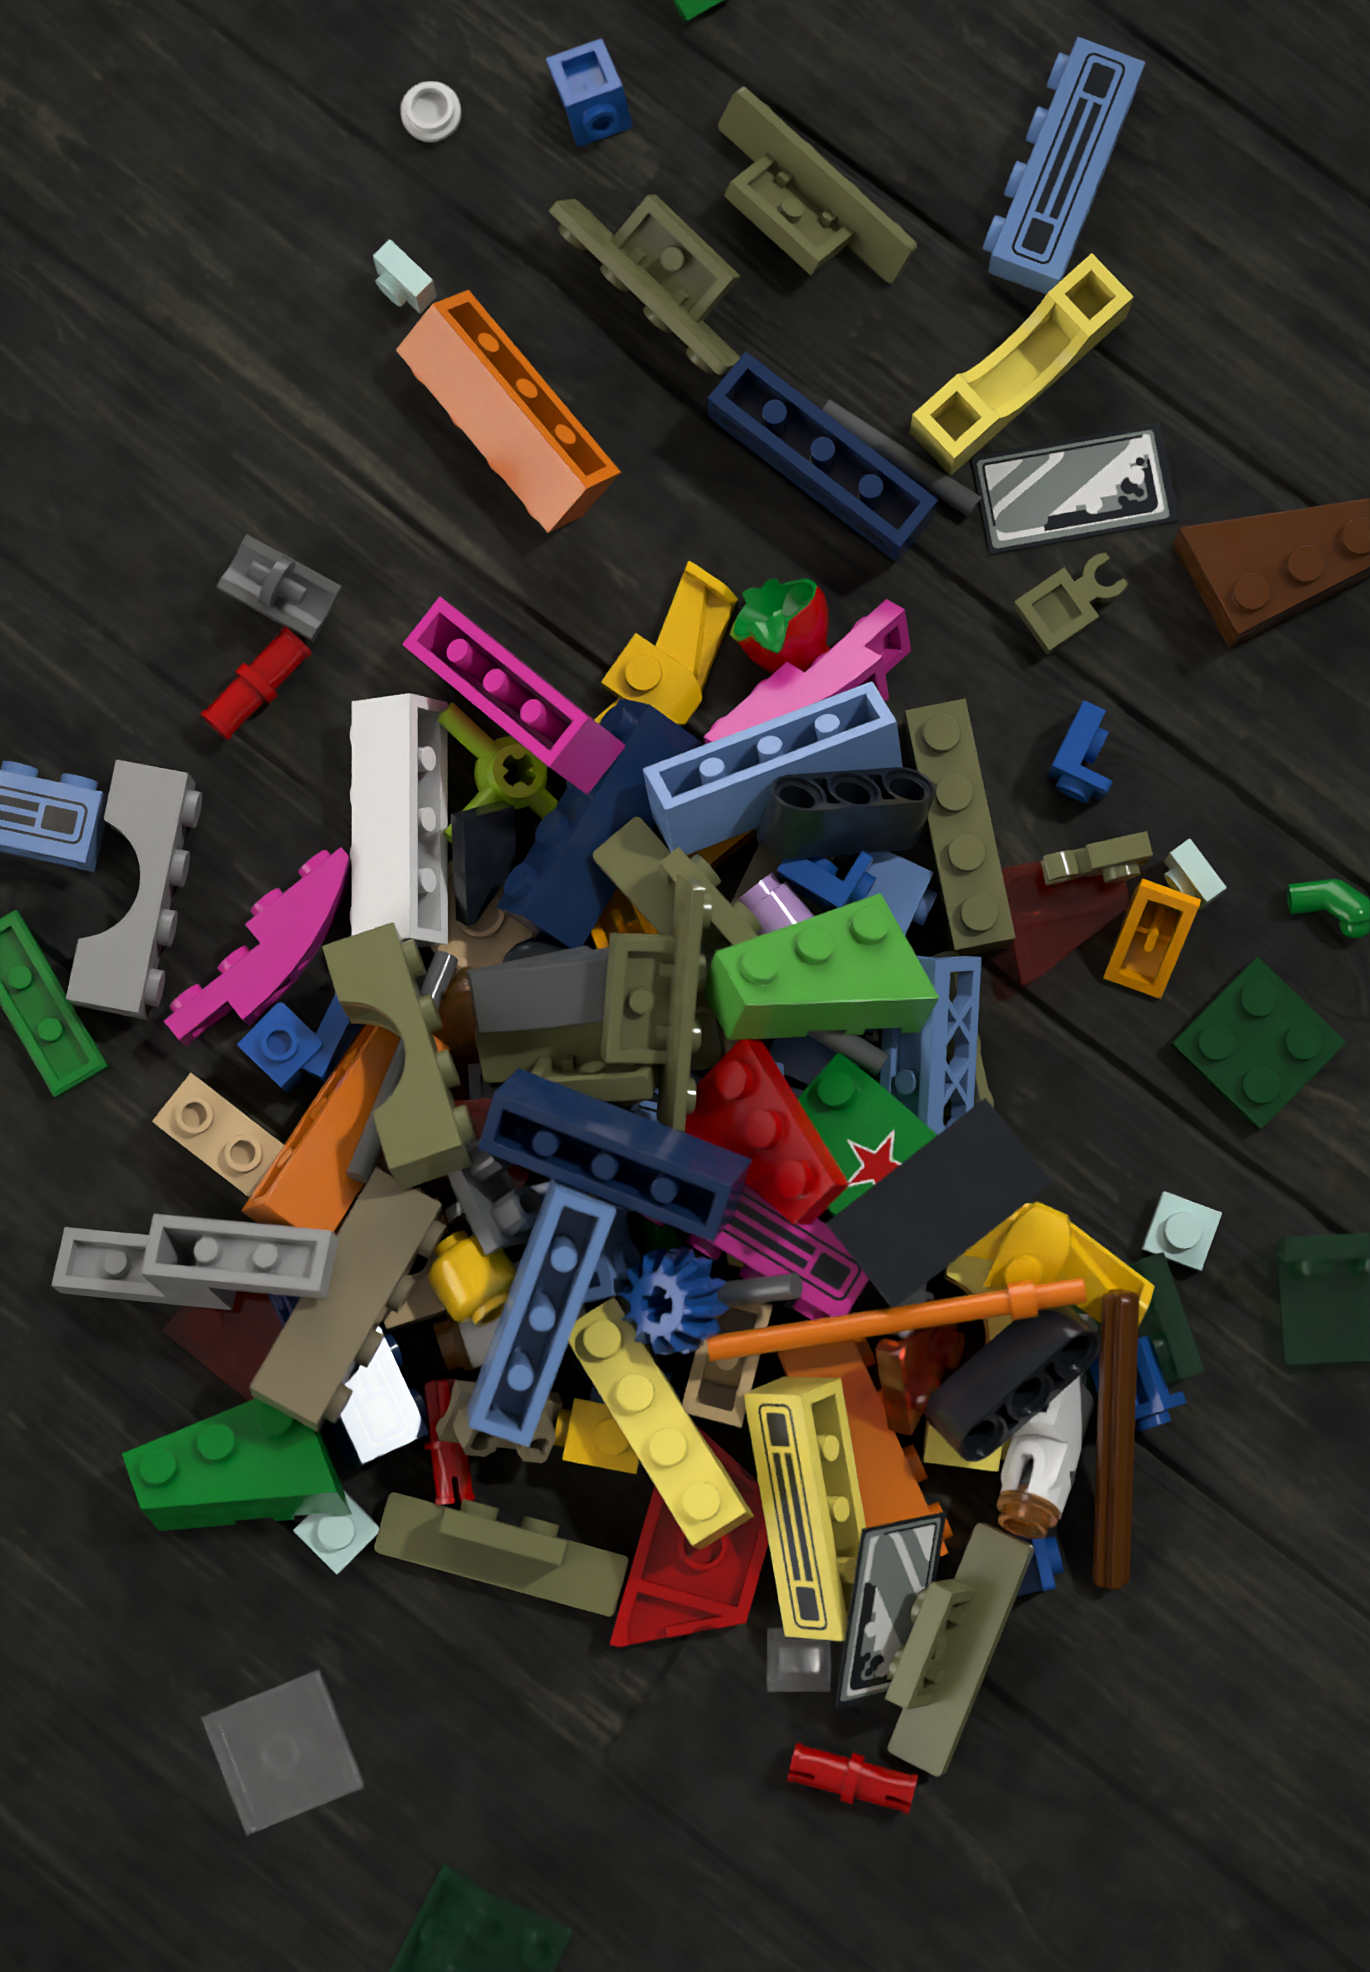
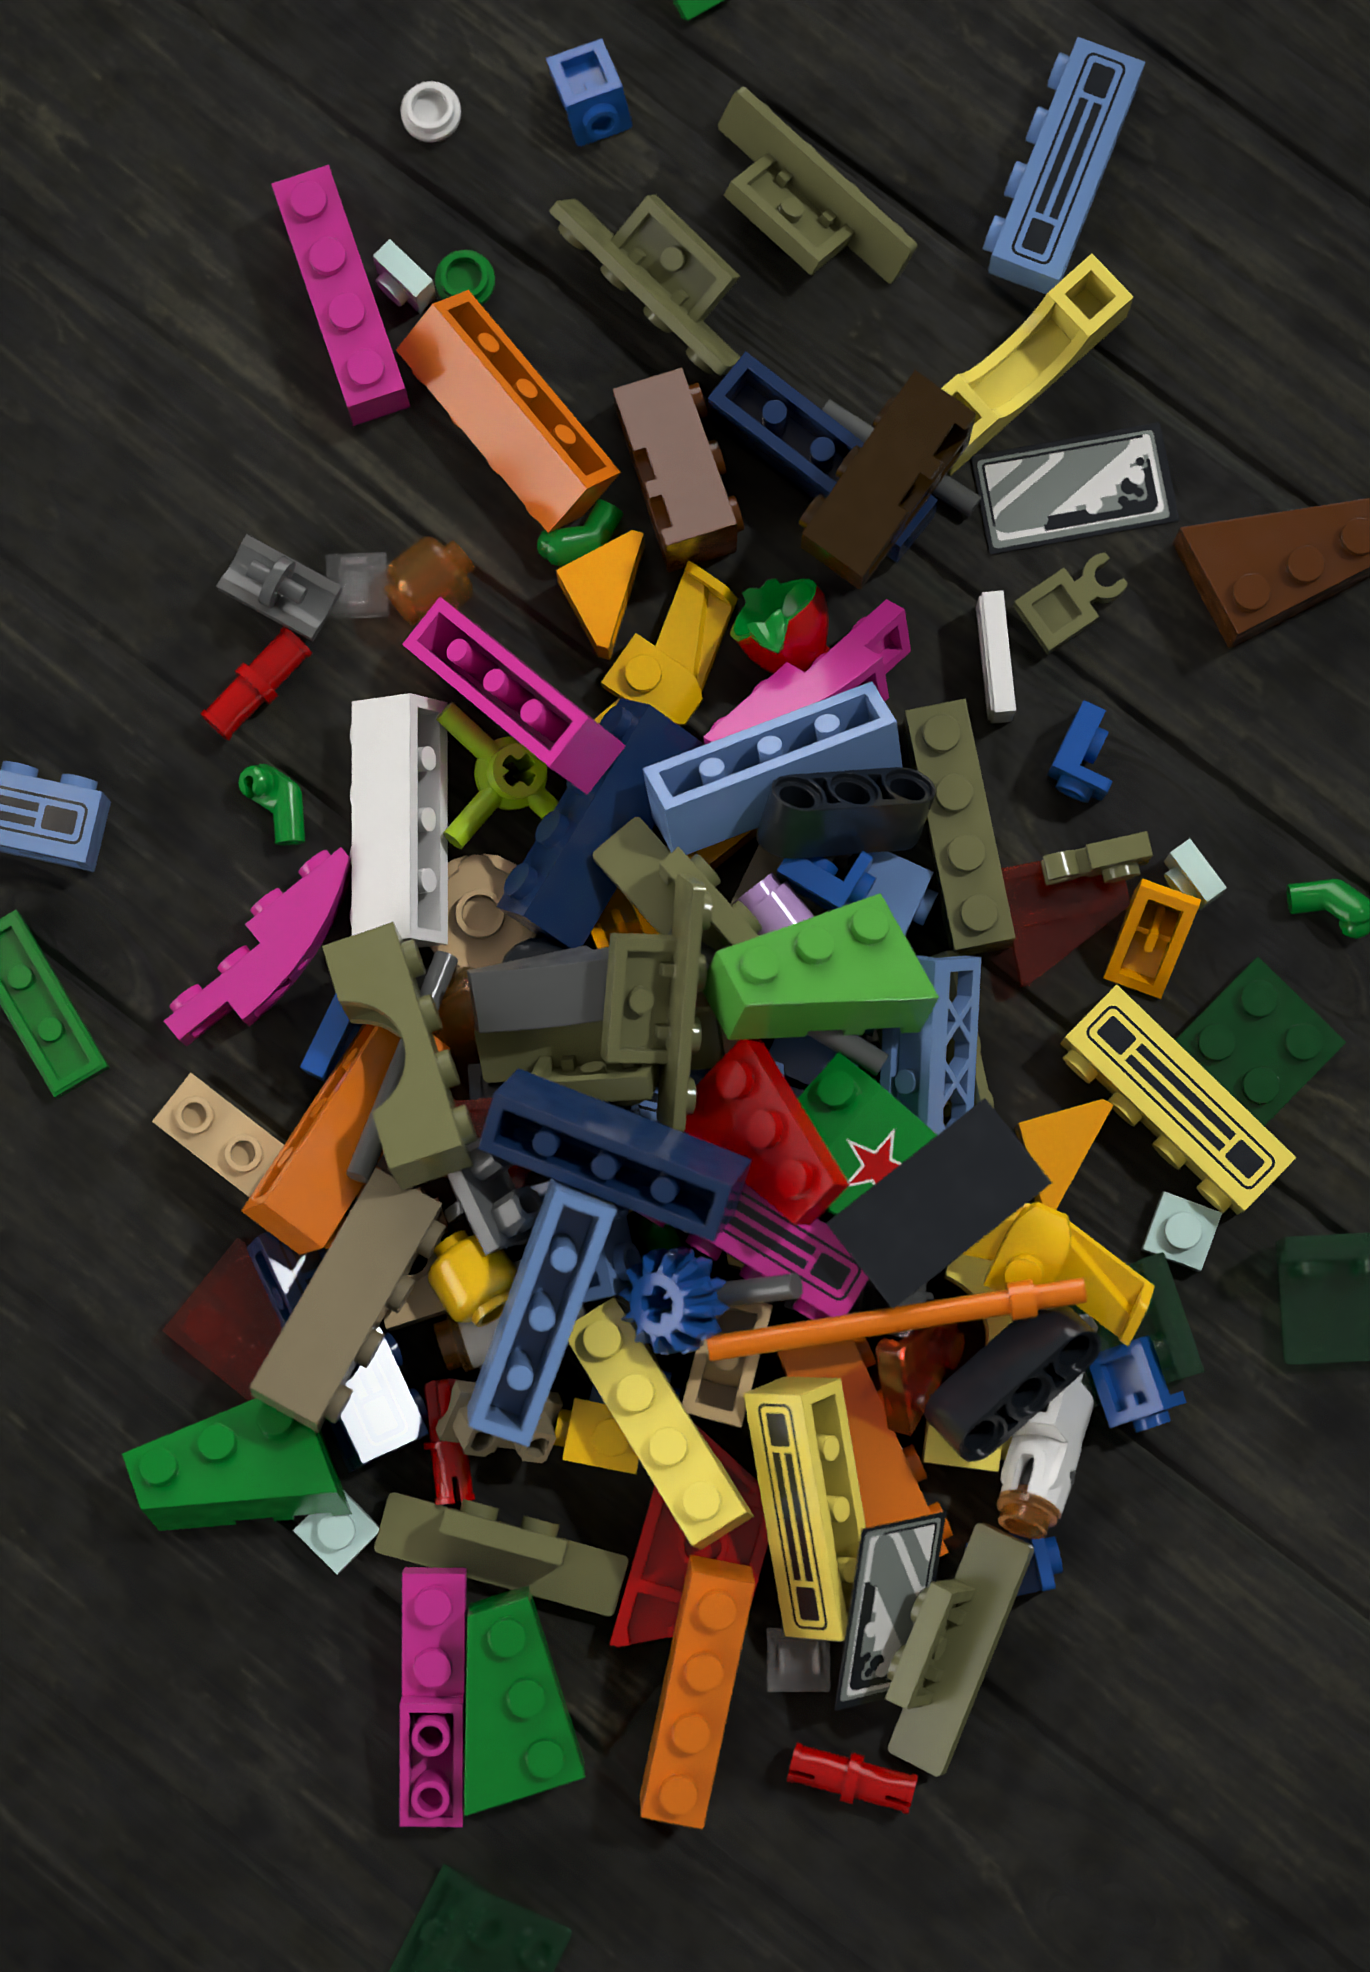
(119, 966): light grey arch -> none
(196, 1262): light grey bracket -> none
(279, 796): none -> green arm
(281, 1046): blue bracket -> none
(283, 1752): clear plate -> none
(341, 295): none -> dark pink brick
(362, 584): none -> clear tile
(425, 574): none -> clear orange head
(433, 1696): none -> dark pink slope
(463, 272): none -> green plate
(481, 856): black tile -> none
(515, 1707): none -> green wedge
(573, 542): none -> green arm
(601, 586): none -> light orange slope
(678, 468): none -> wedge
(696, 1691): none -> orange brick
(887, 479): none -> dark brown wedge
(995, 657): none -> white tile
(1061, 1143): none -> light orange slope
(1115, 1438): reddish brown axle -> none
(1177, 1101): none -> light yellow brick

